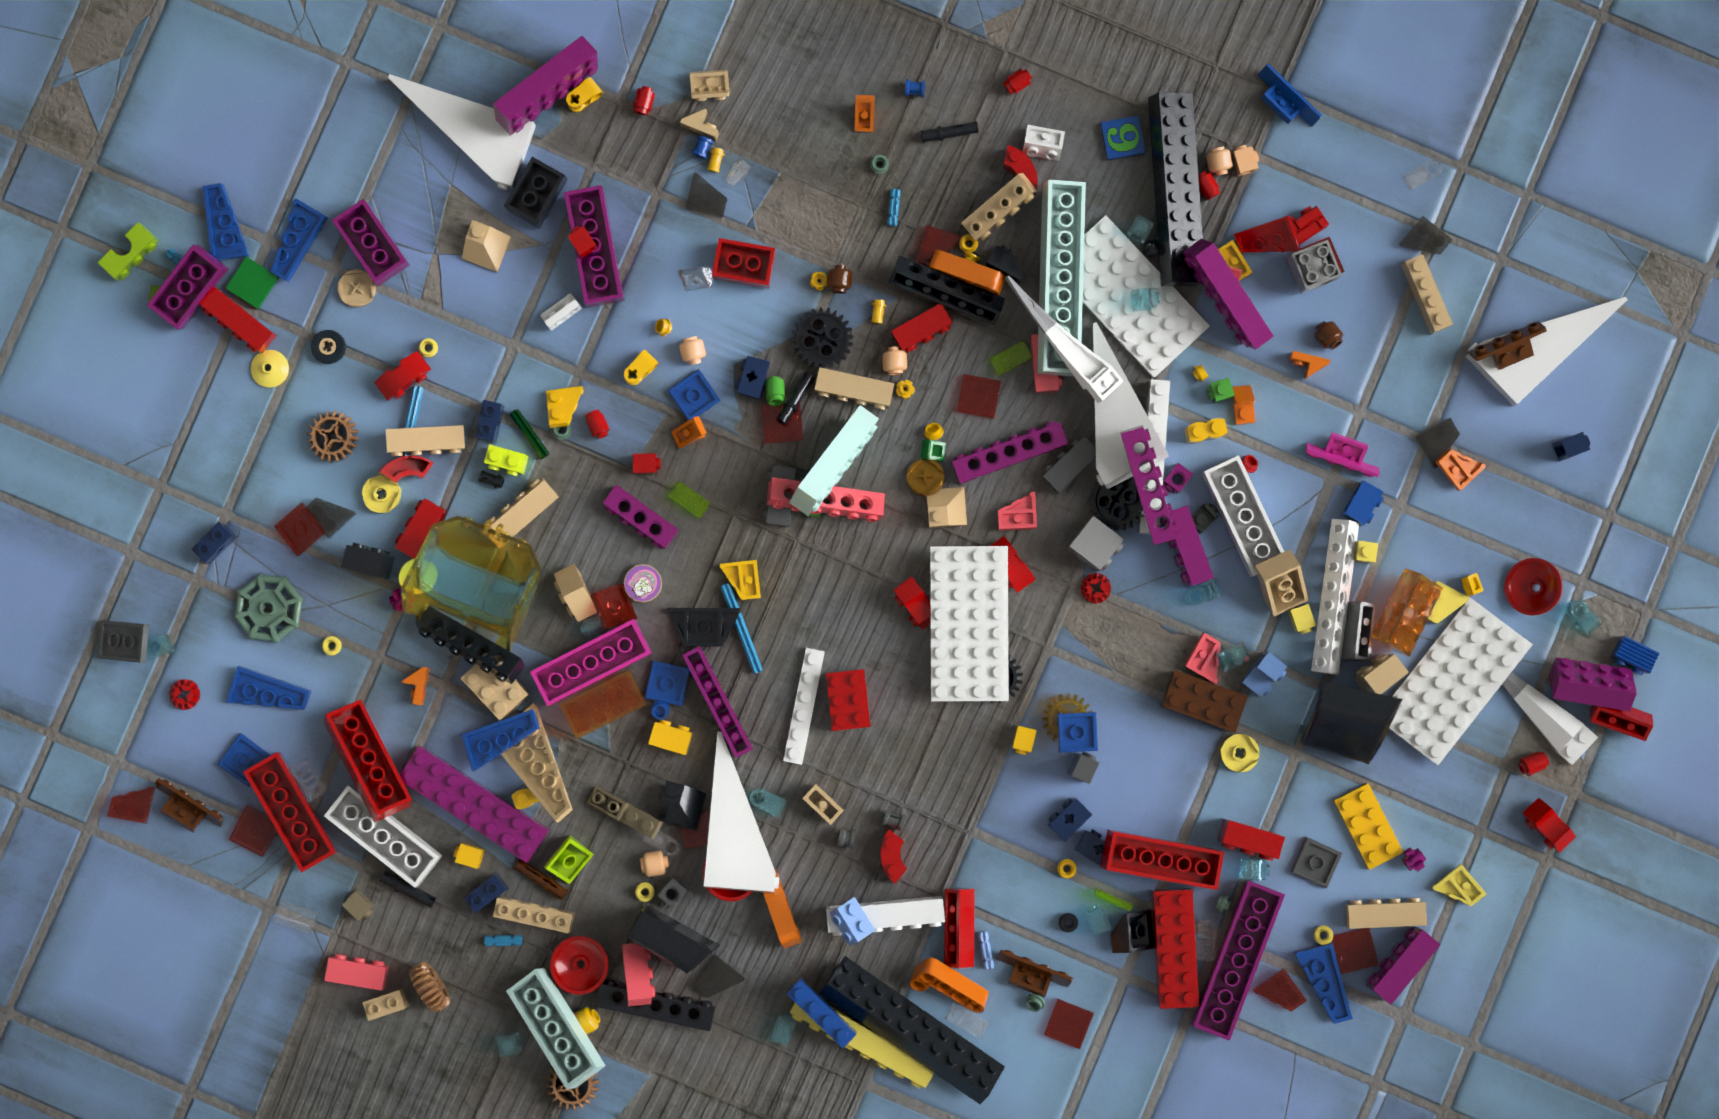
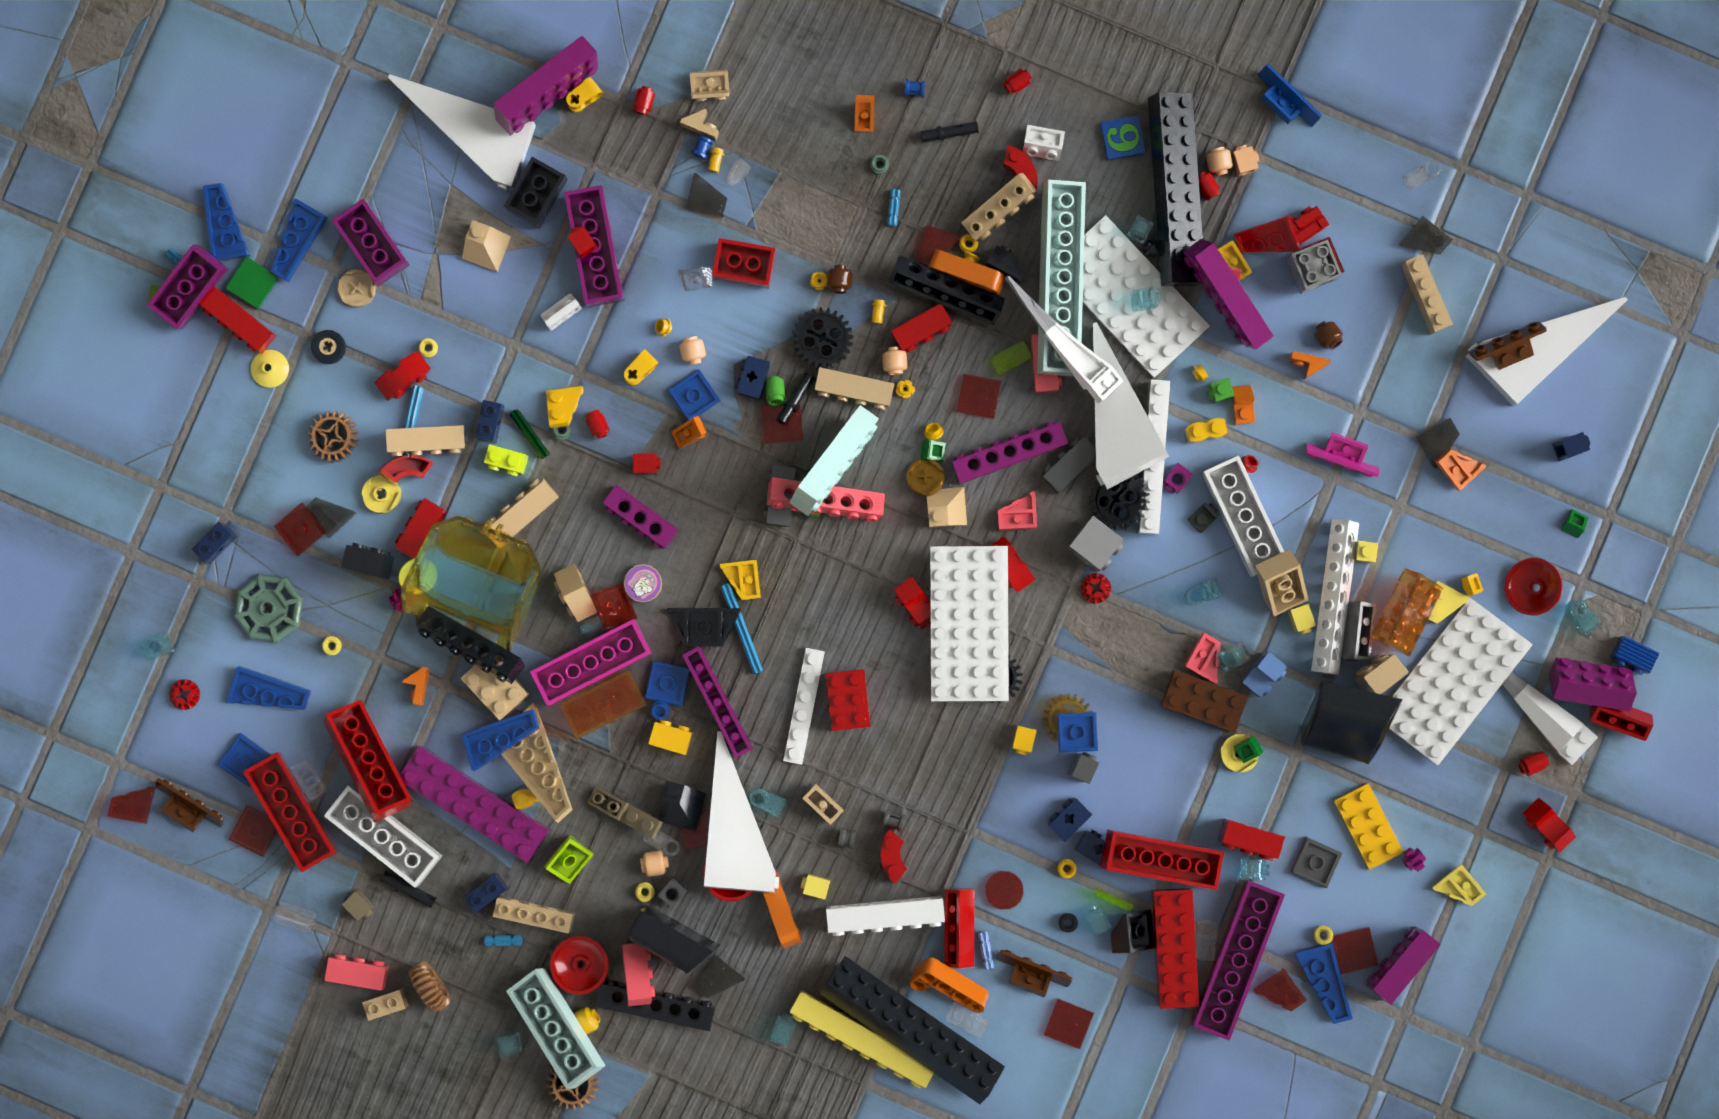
(123, 641): dark grey plate -> none
(141, 243): lime arch -> none
(469, 855): yellow brick -> none
(491, 479): black pin -> none
(547, 883): reddish brown pin -> none
(689, 500): clear neon green tile -> none
(815, 886): none -> light yellow brick
(821, 1013): blue brick -> none
(852, 921): light blue bracket -> none
(1004, 890): none -> clear red tile
(1034, 1002): sand green plate -> none
(1158, 533): magenta brick -> none
(1188, 549): magenta brick -> none
(1223, 904): sand green plate -> none
(1248, 749): none -> green slope
(1363, 503): blue brick -> none
(1385, 914): tan brick -> none
(1575, 523): none -> green slope

